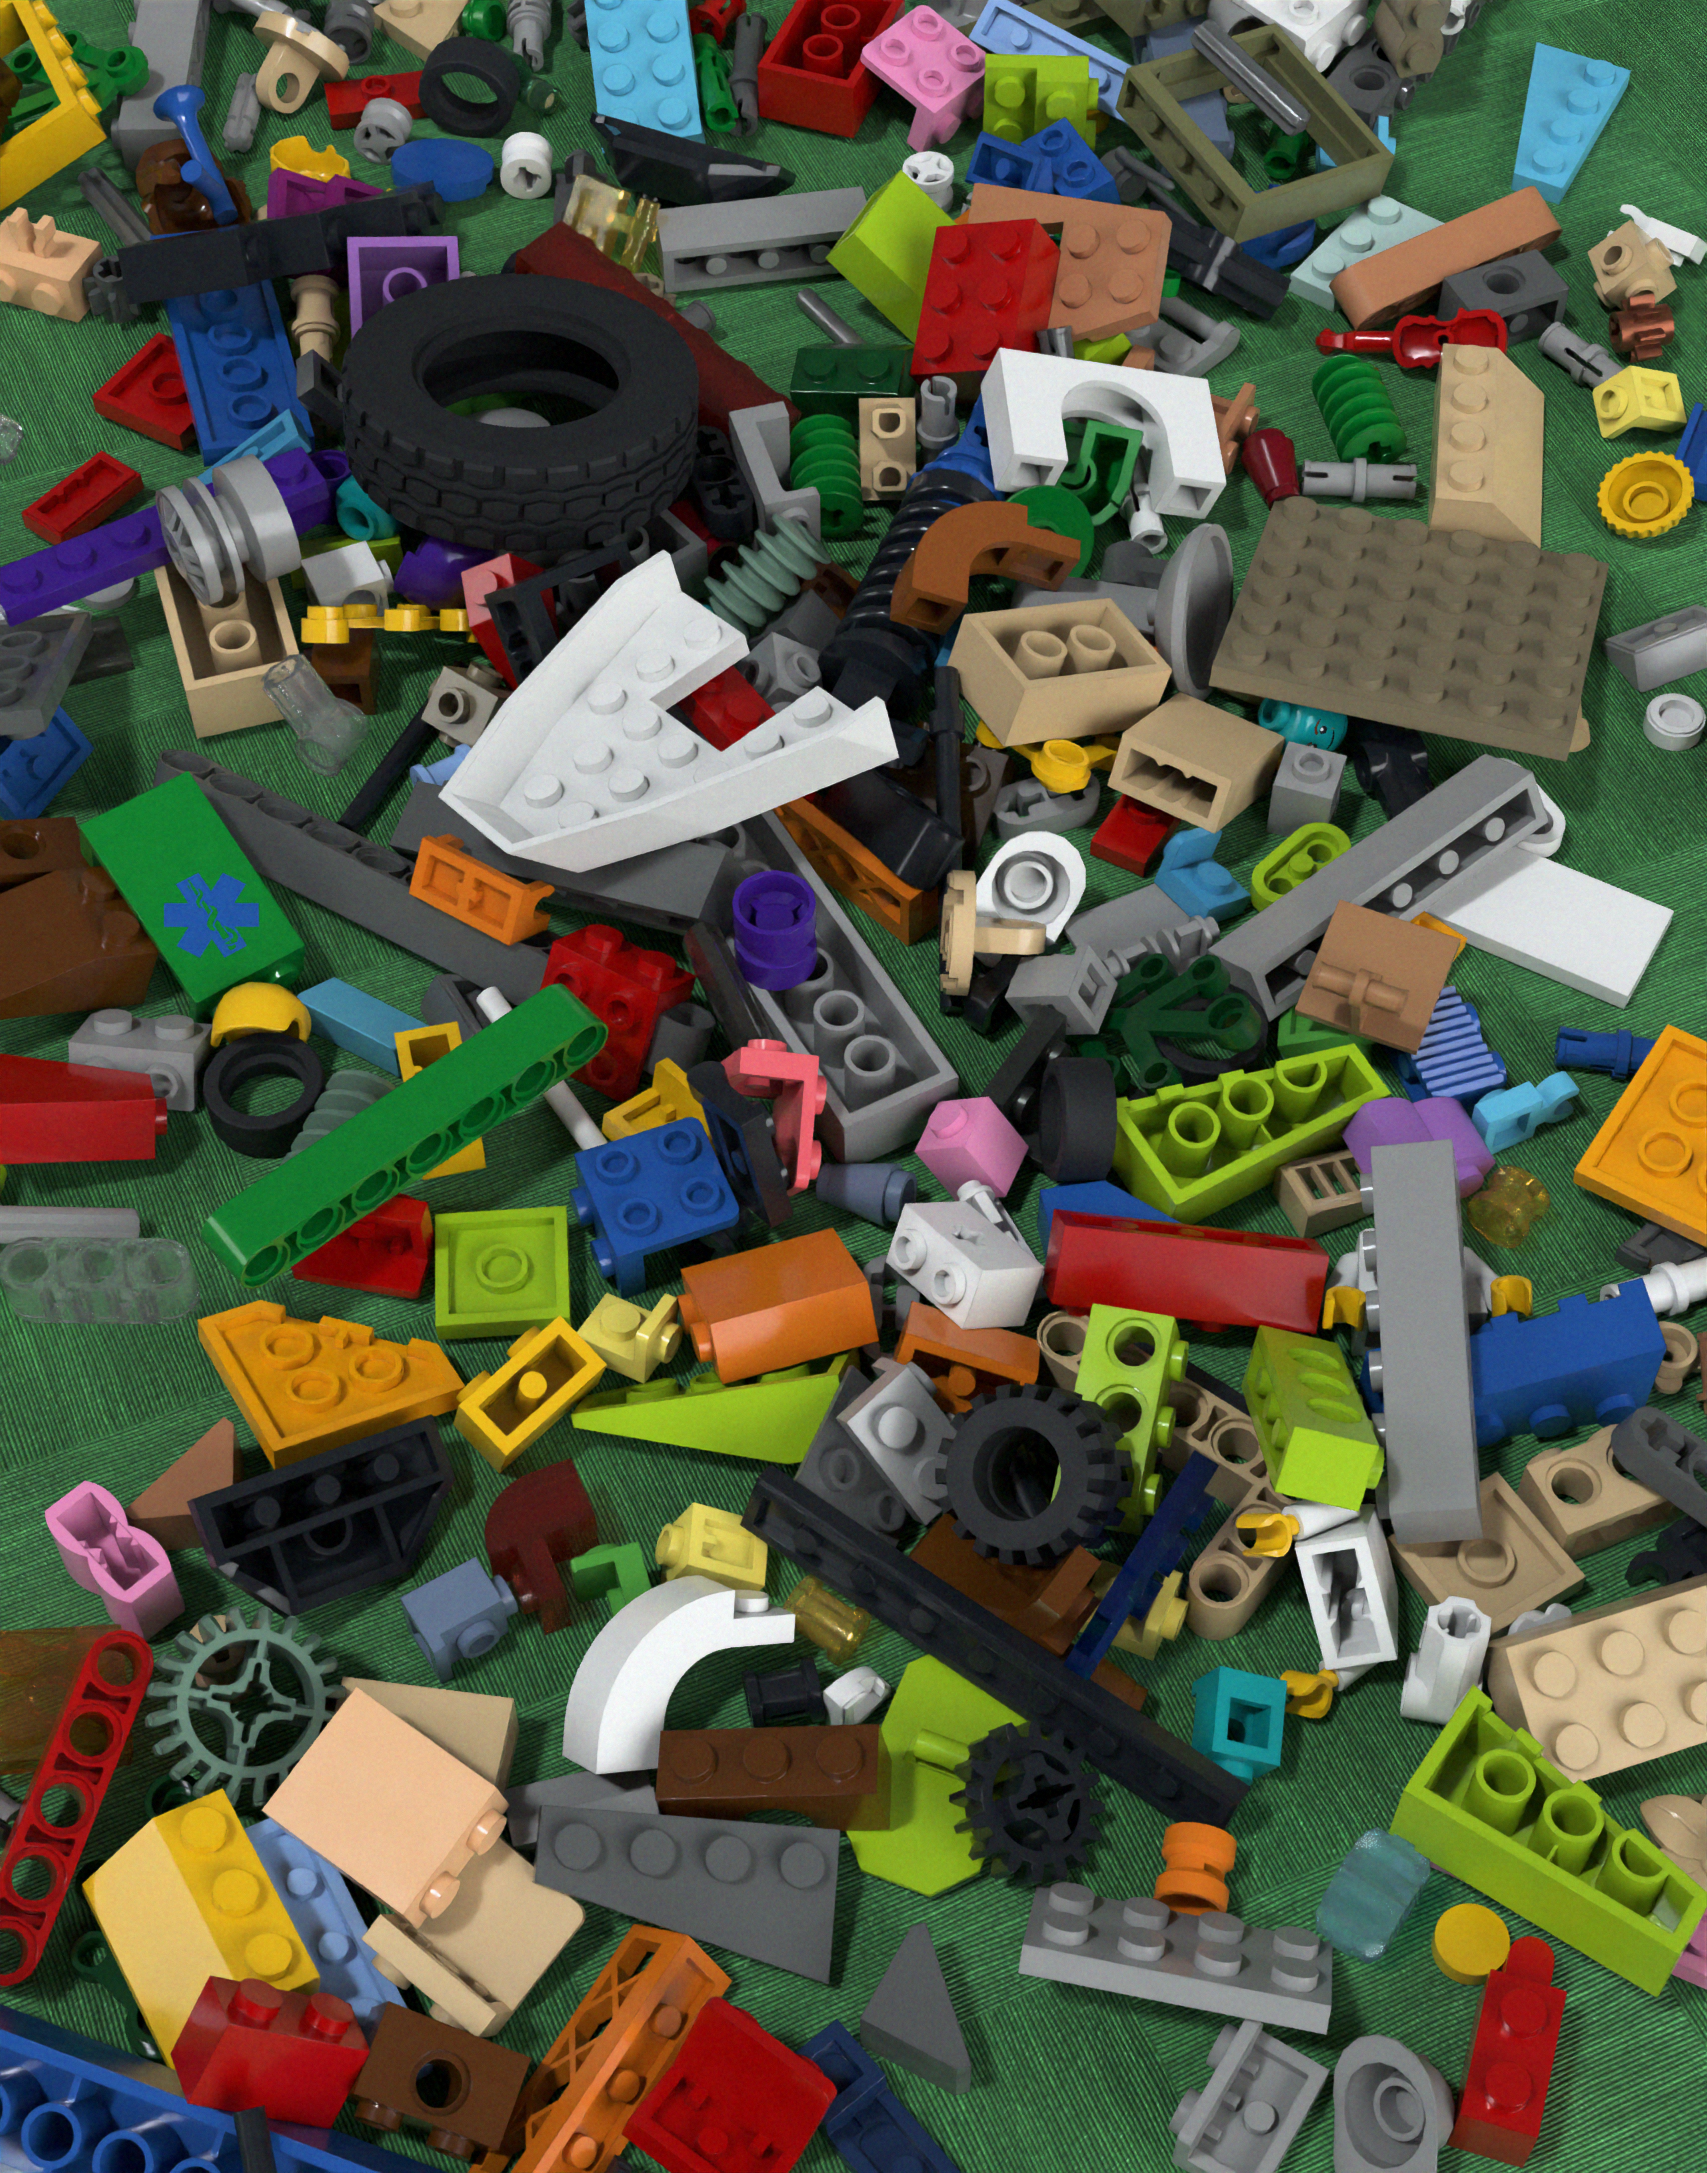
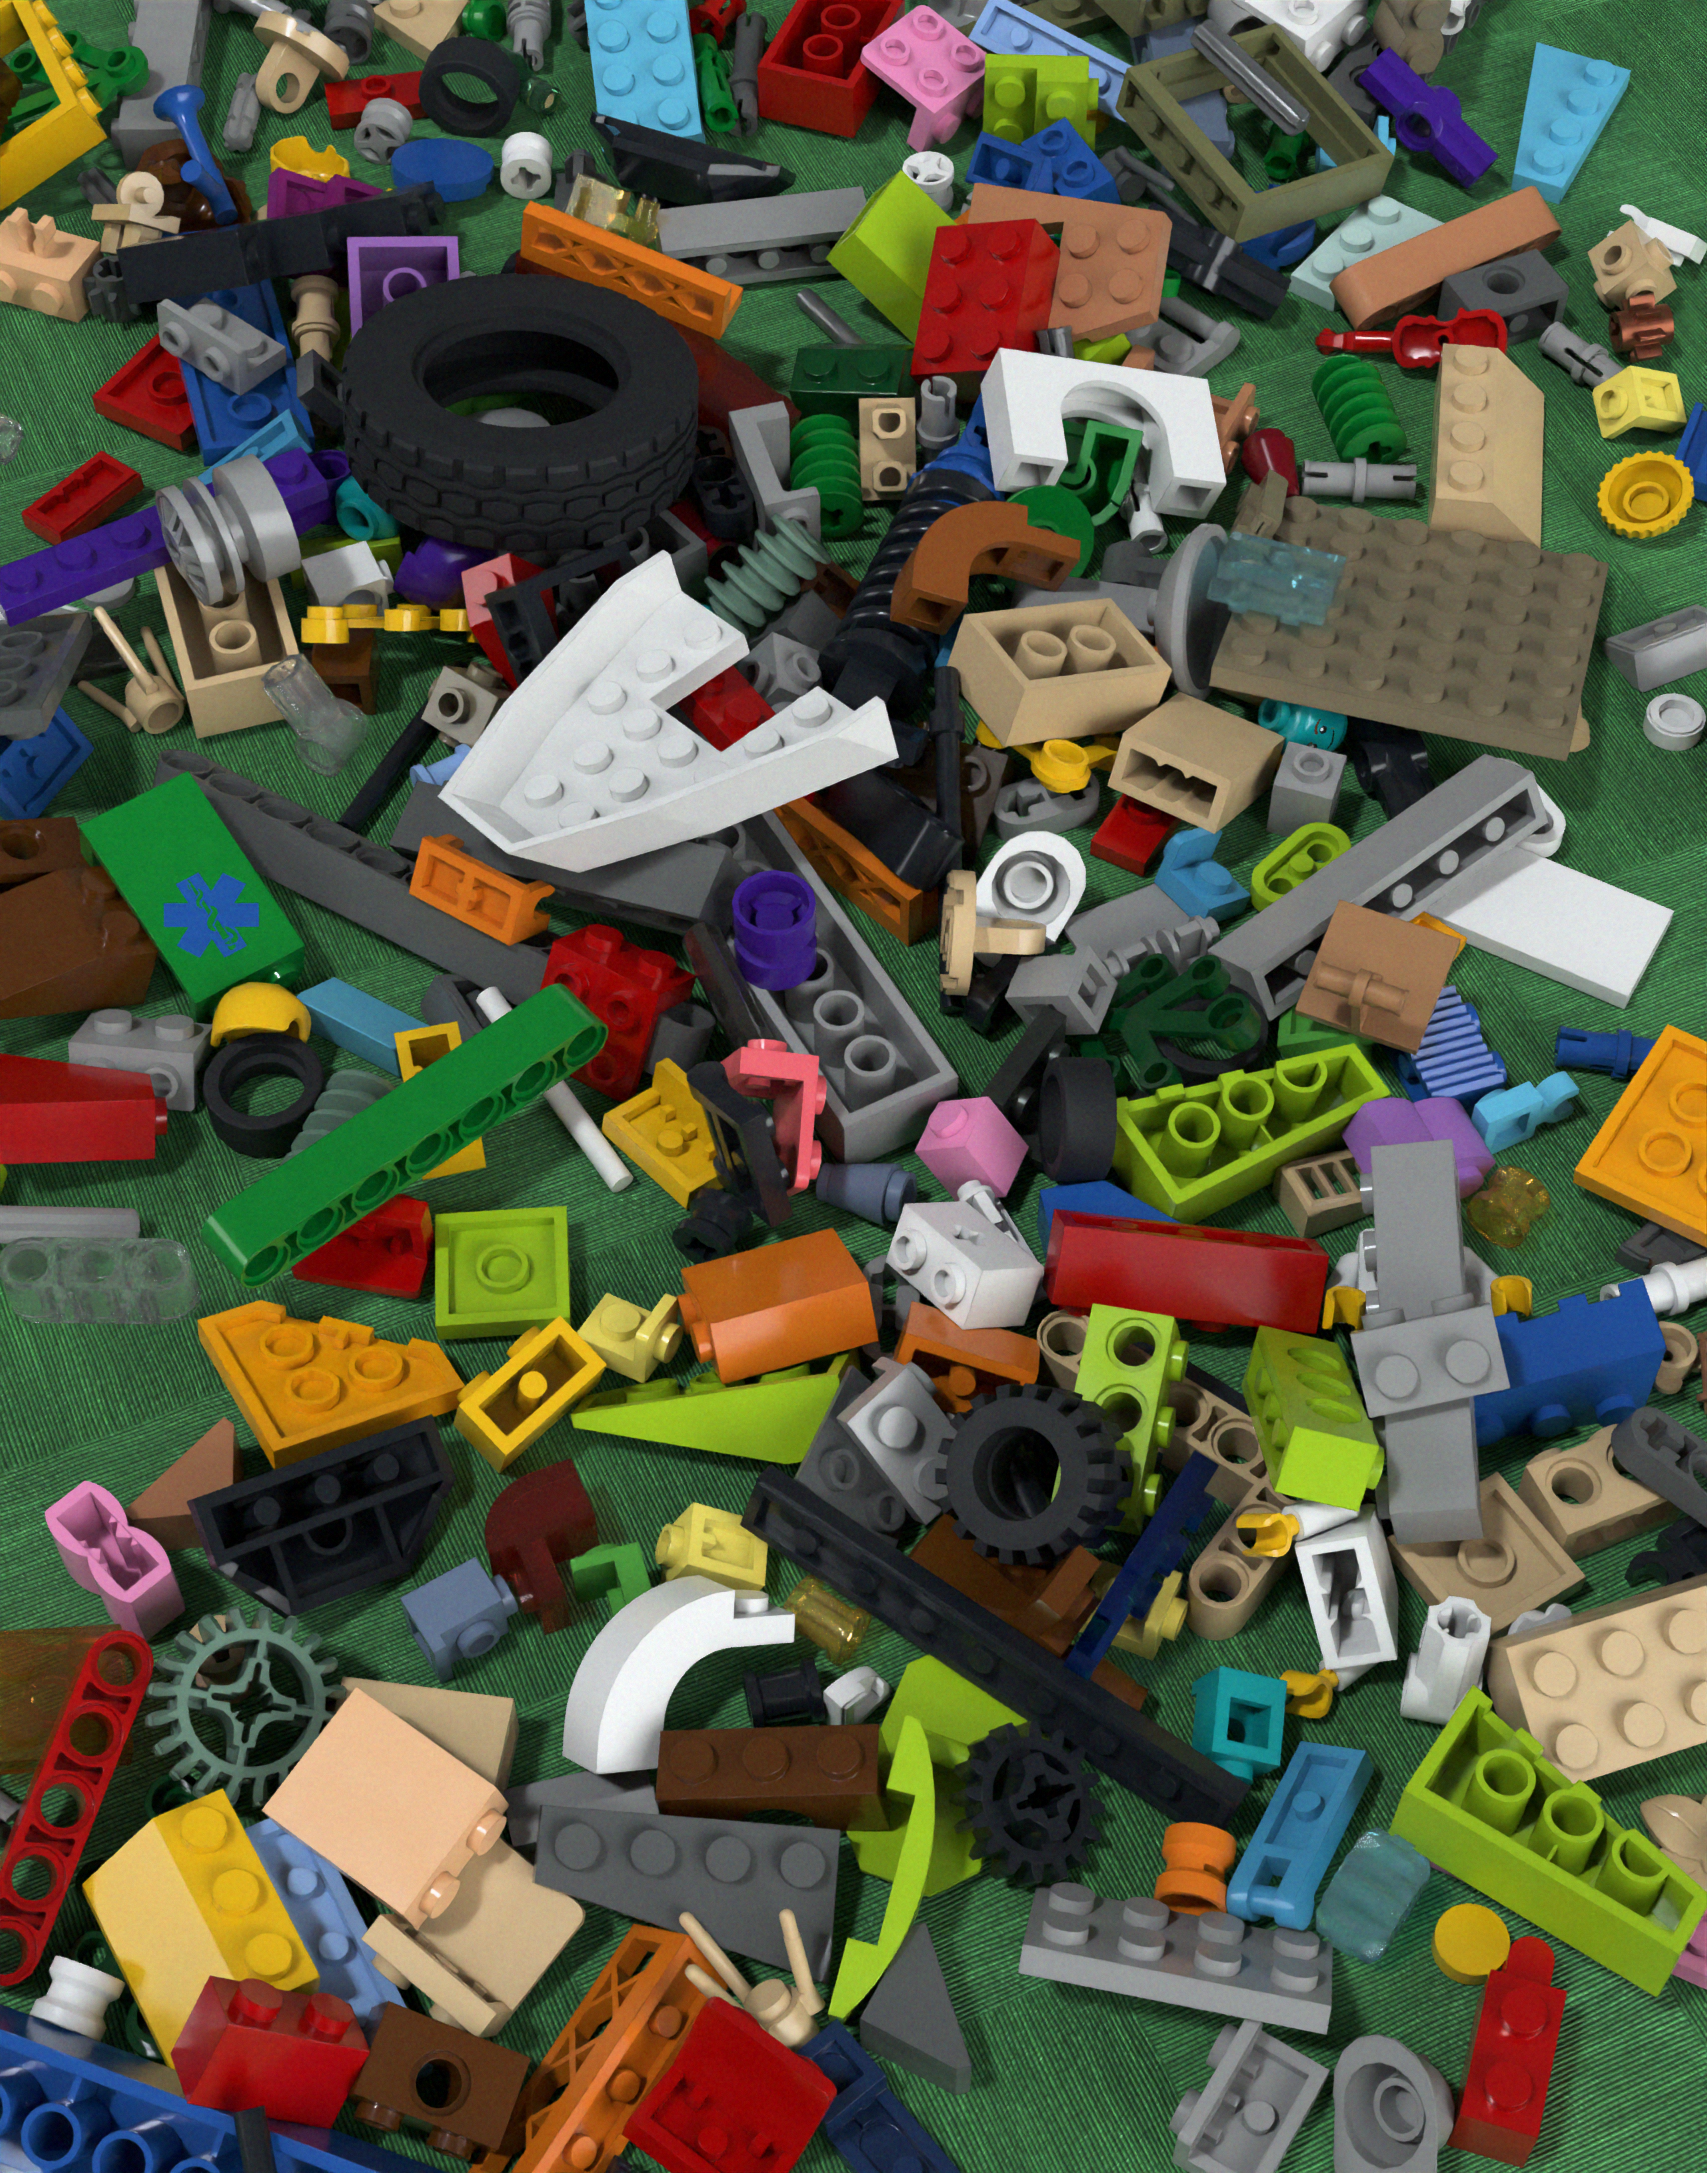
(77, 1998): none -> white wheel
(134, 216): none -> tan hips
(150, 699): none -> tan plant
(219, 344): none -> light grey bracket
(628, 268): none -> orange fence
(650, 1197): blue bracket -> none
(779, 2008): none -> tan plant
(866, 1963): none -> lime slope
(1261, 506): none -> dark tan hinge
(1276, 579): none -> clear light blue plate
(1299, 1834): none -> dark azure plate
(1428, 118): none -> dark purple piece
(1428, 1356): none -> light grey bracket

